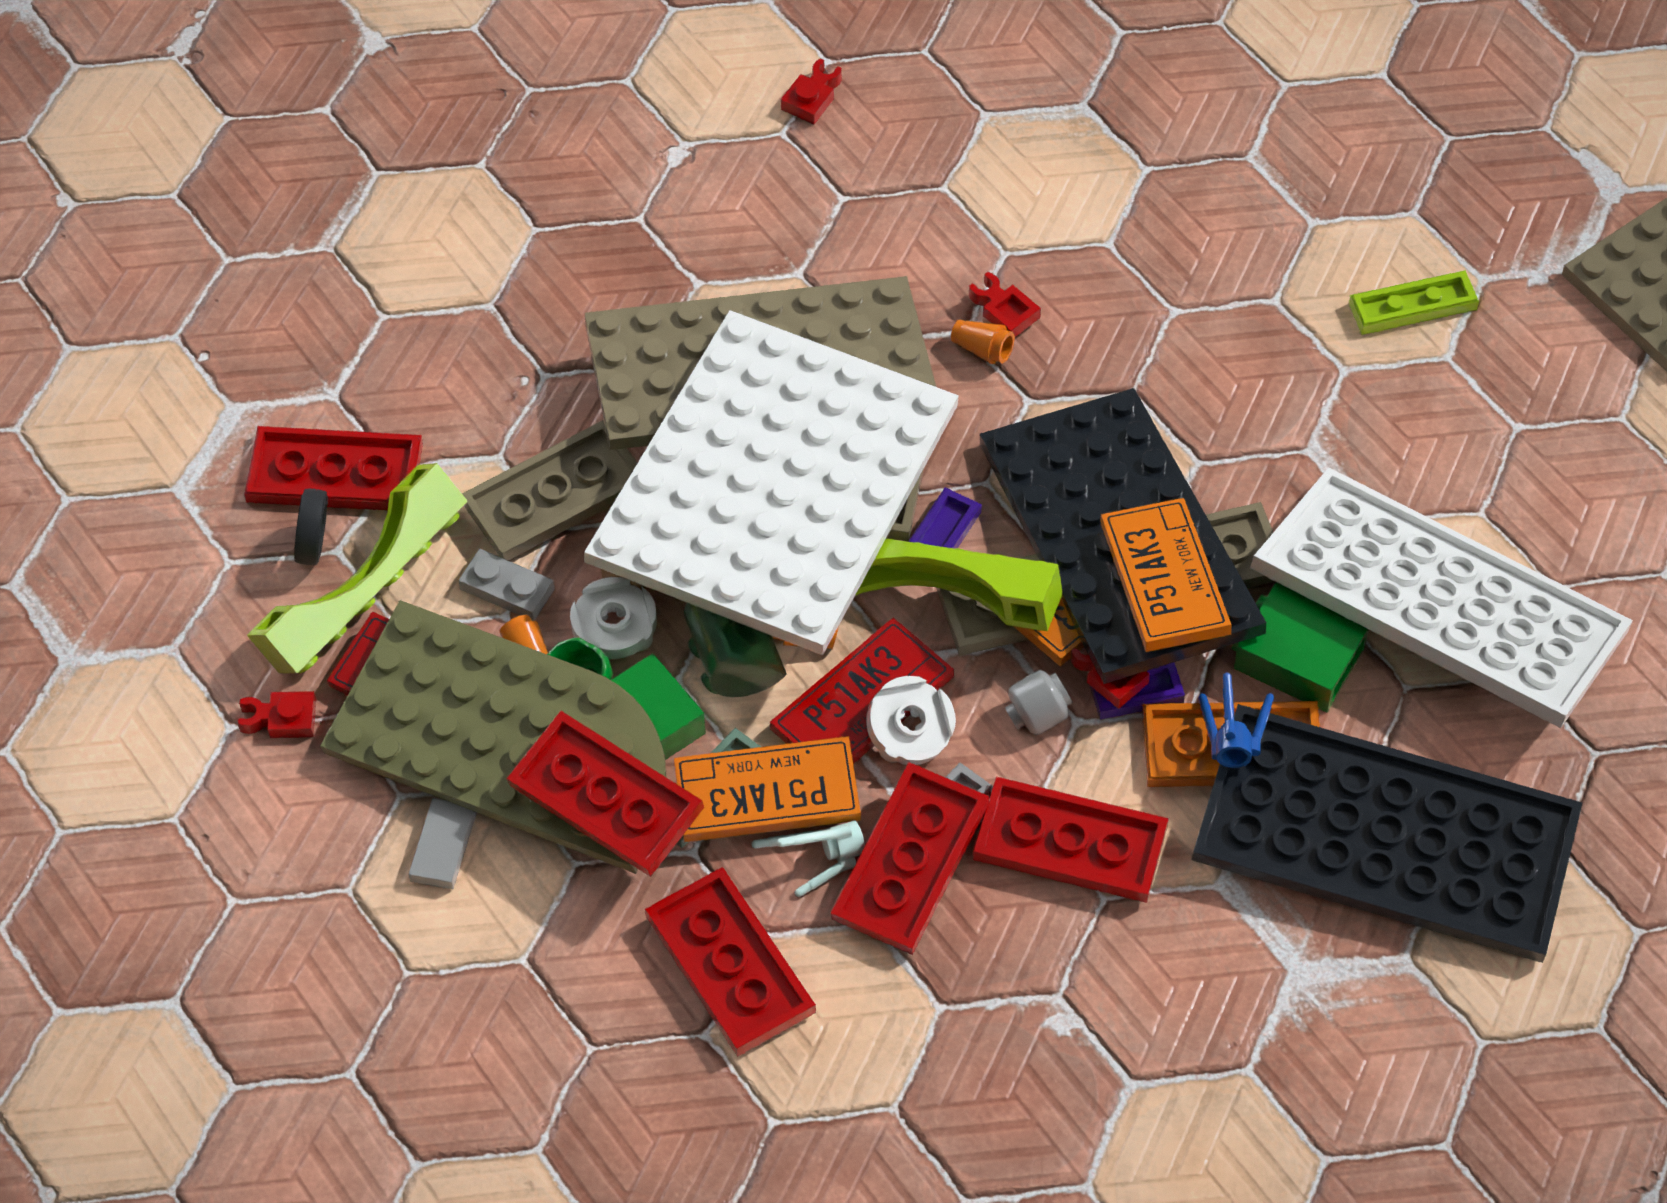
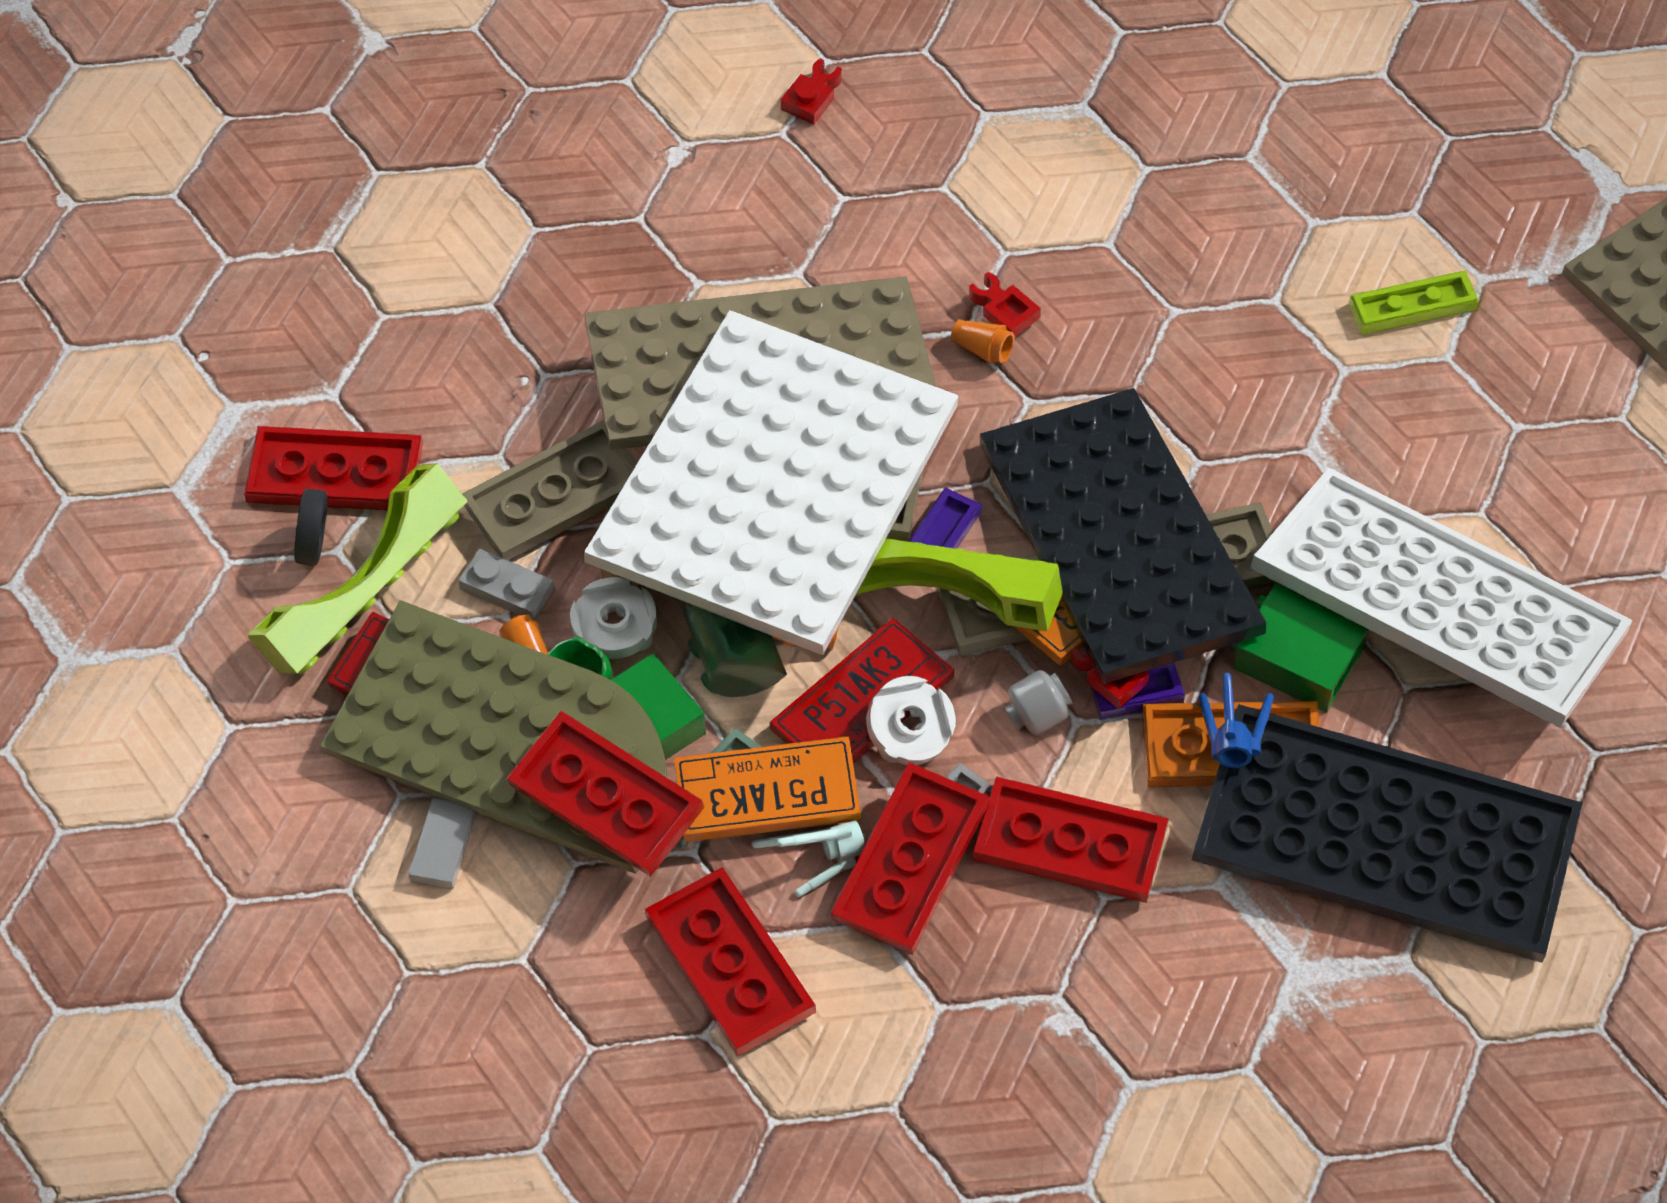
(285, 716): red plate -> none
(1165, 575): orange tile -> none

